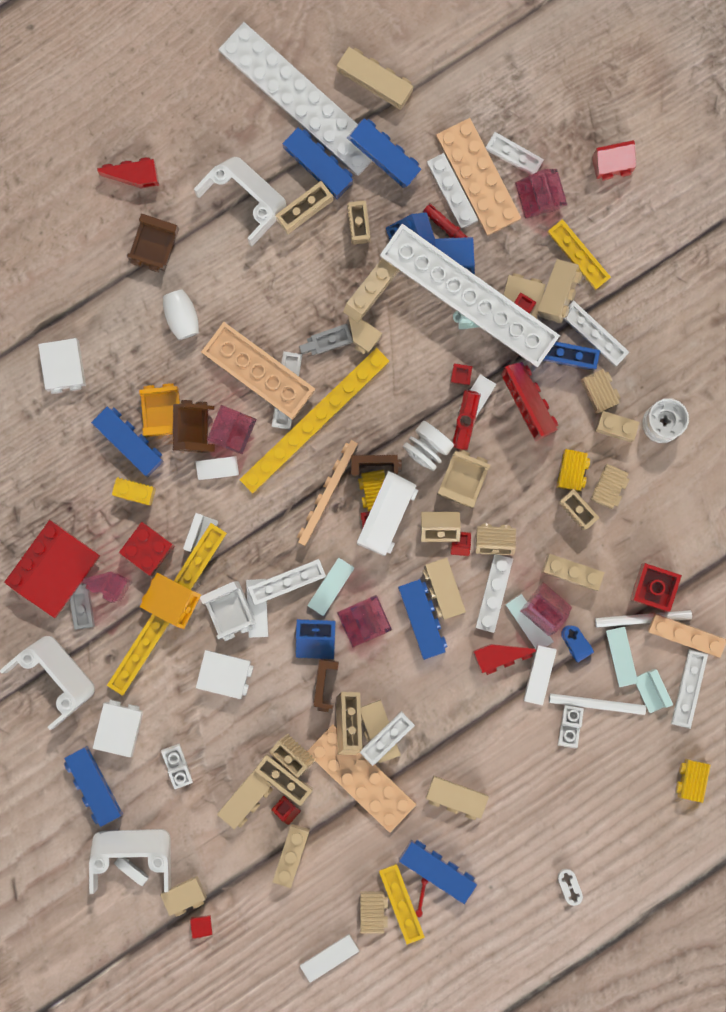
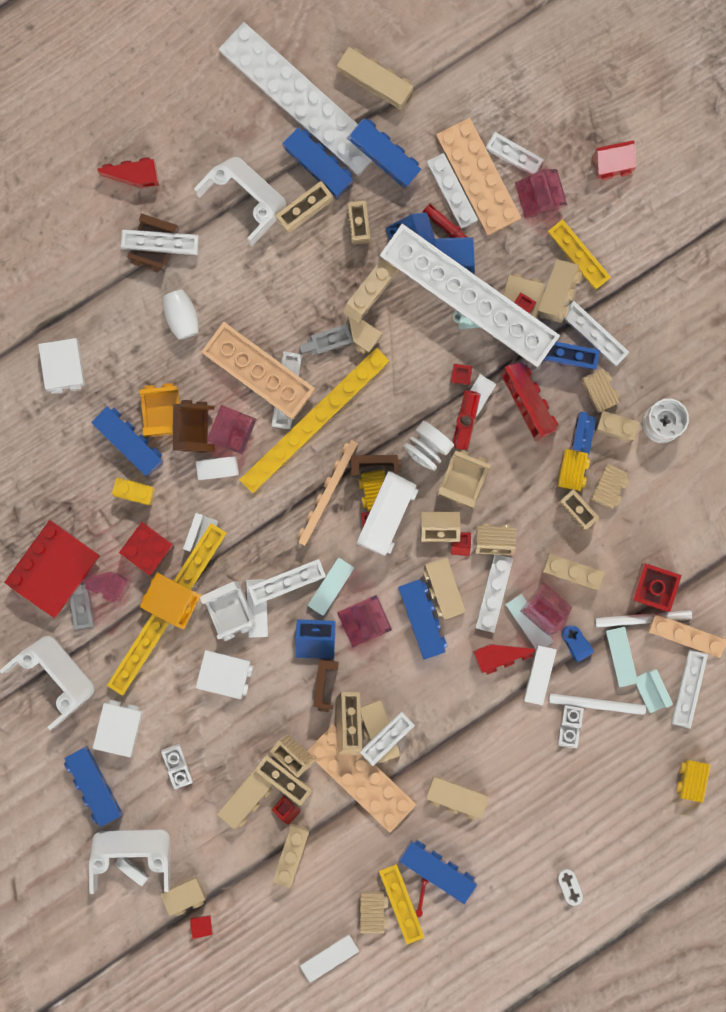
(159, 242): none -> white tile
(583, 432): none -> blue bracket

